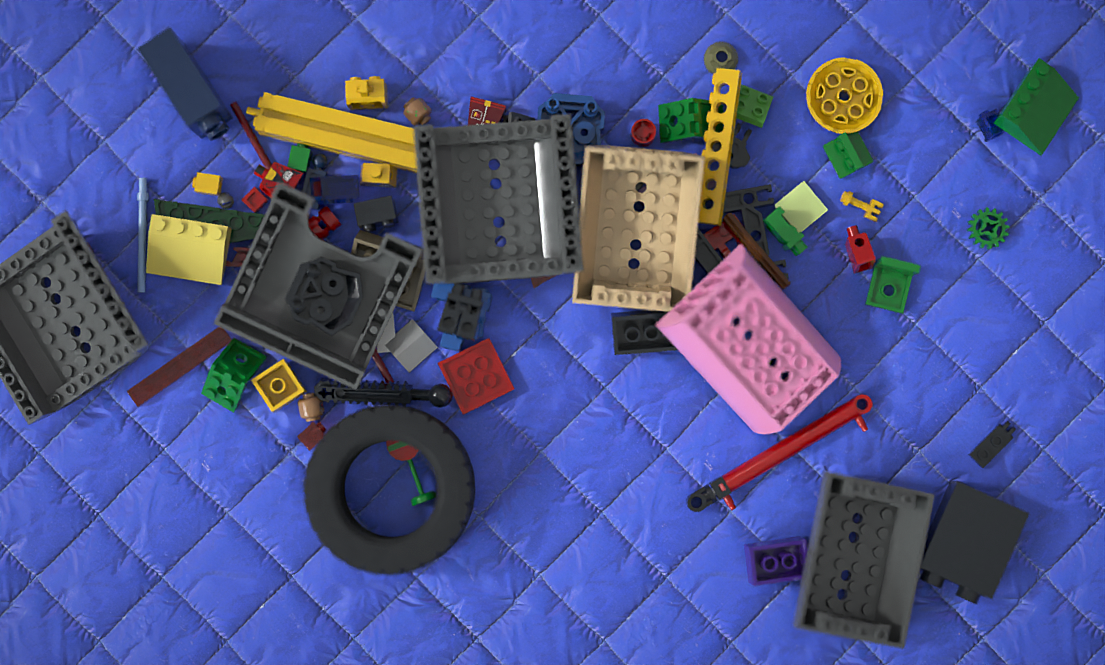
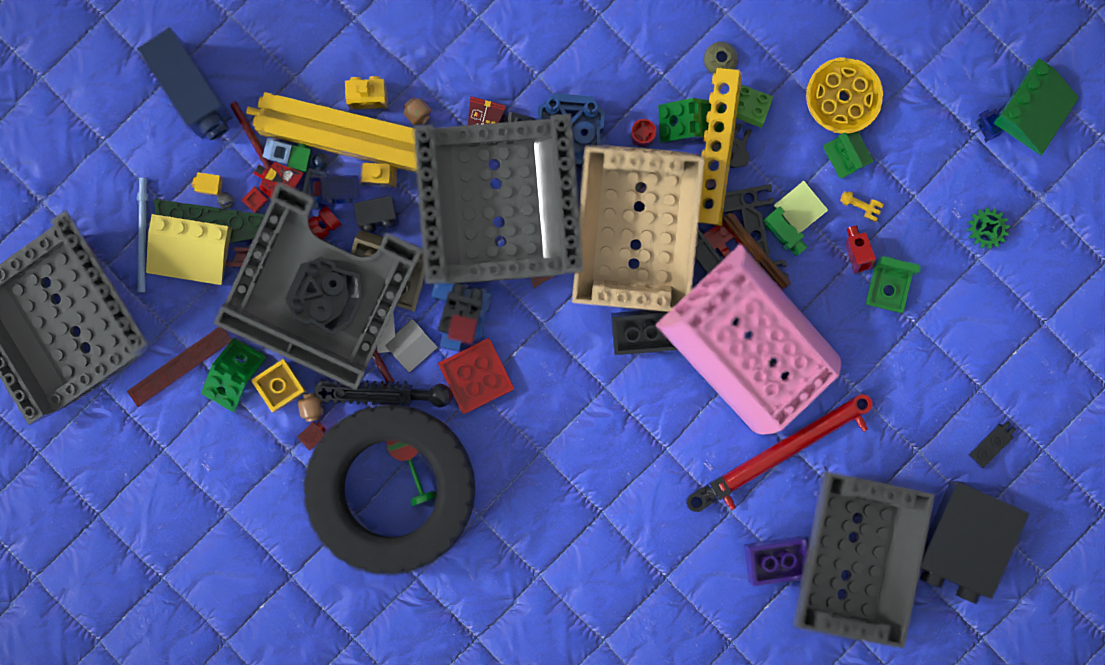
(277, 150): none -> light blue brick
(462, 329): none -> dark red piece

